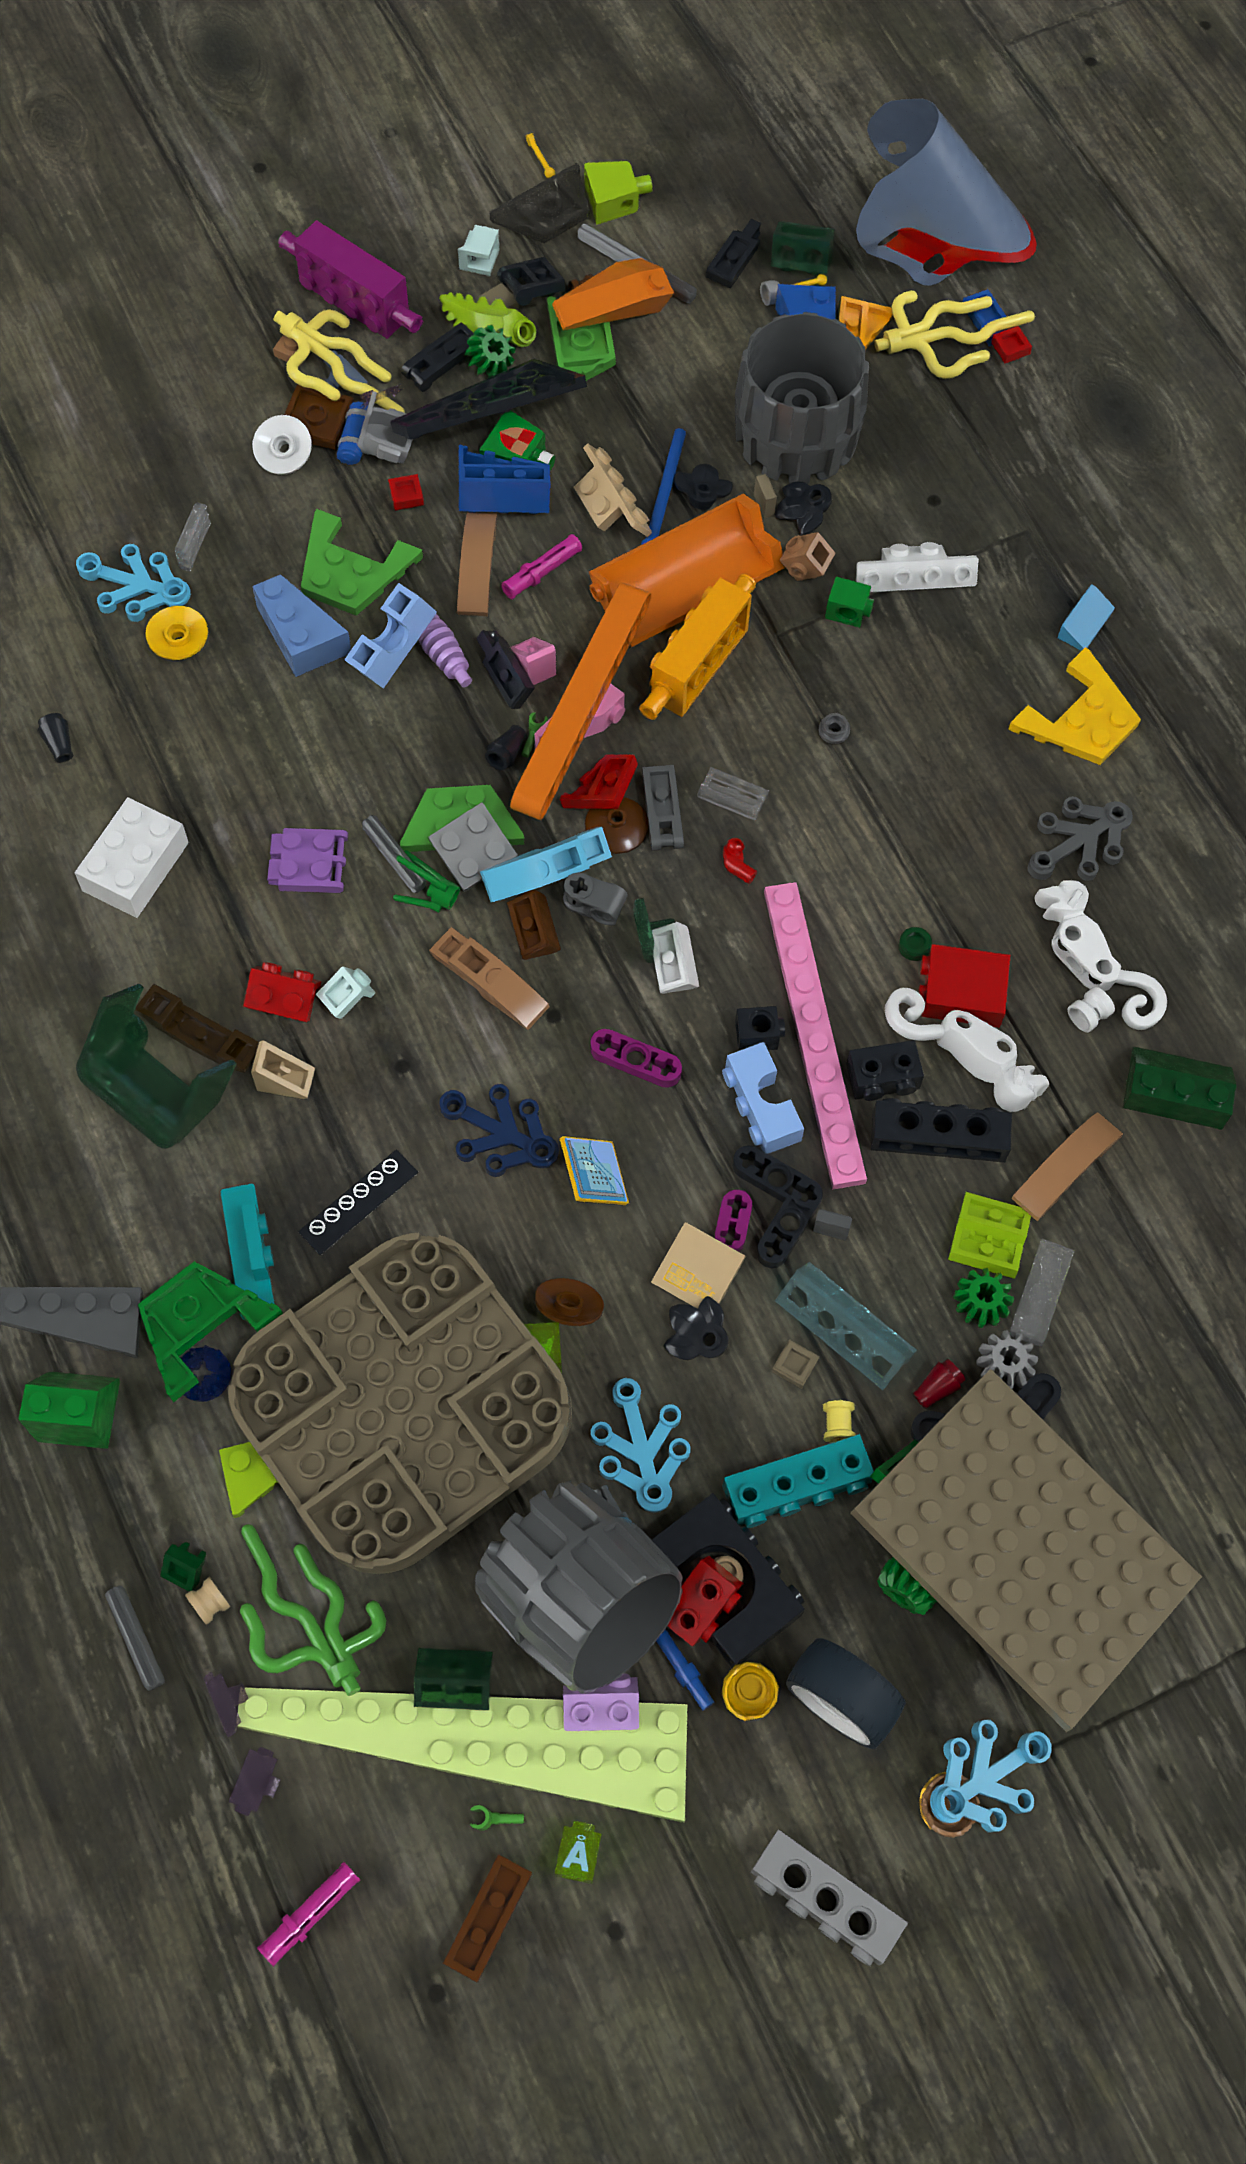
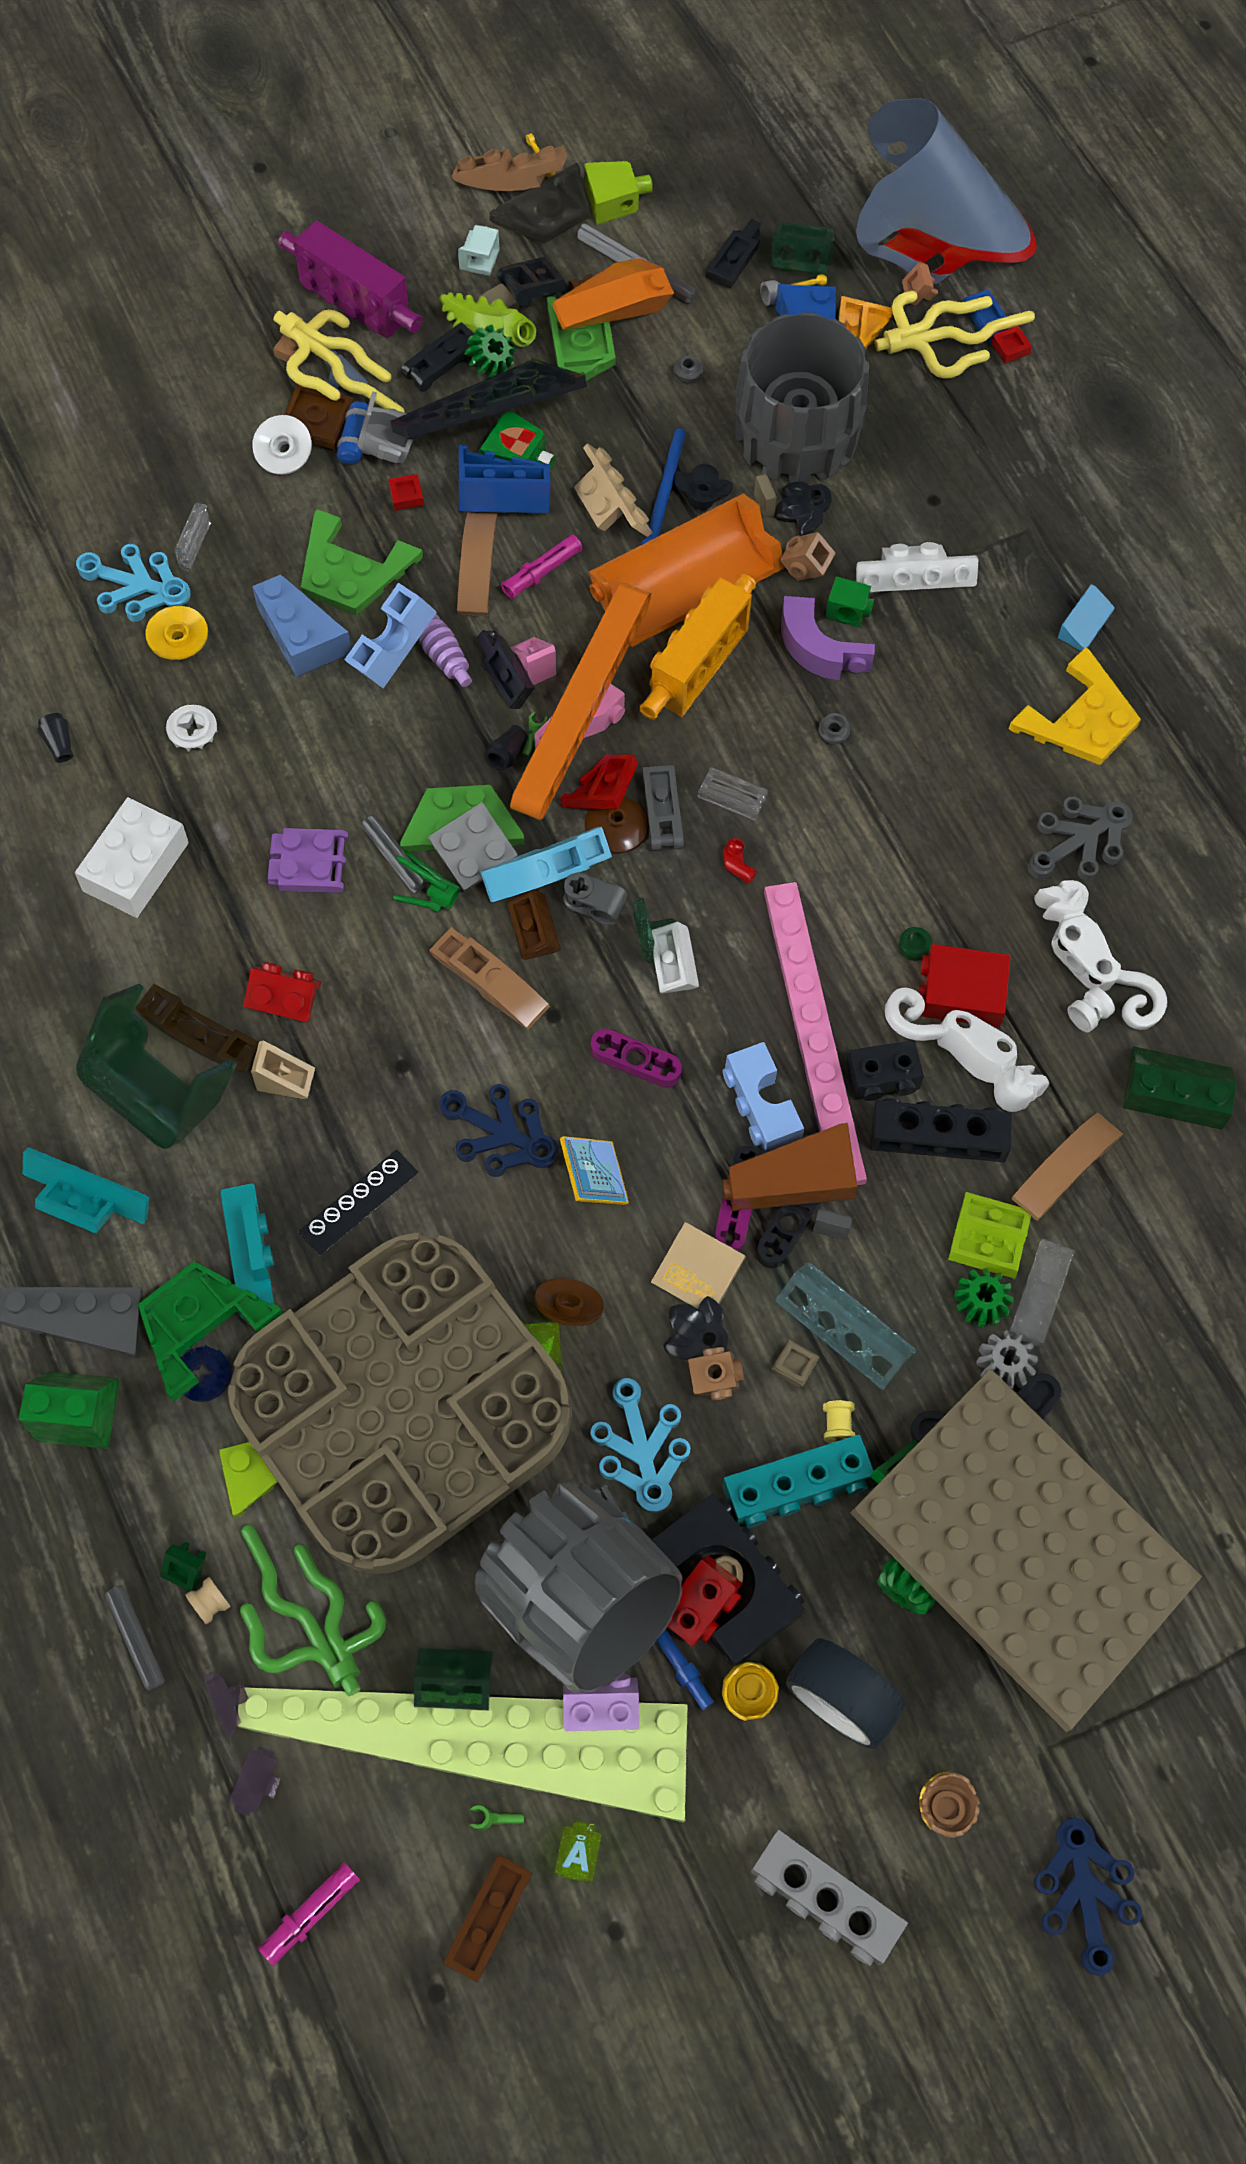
(81, 1195): none -> teal bracket
(182, 719): none -> white gear
(345, 991): light aqua bracket -> none
(367, 395): piece -> none
(501, 172): none -> medium nougat slope
(688, 369): none -> flat silver plate
(704, 1368): none -> medium nougat brick
(765, 1016): black brick -> none
(797, 1173): none -> dark orange slope
(814, 649): none -> medium lavender arch
(921, 282): none -> nougat tile
(939, 1383): dark red cone -> none
(984, 1778): medium azure plant -> none
(1085, 1889): none -> dark blue plant

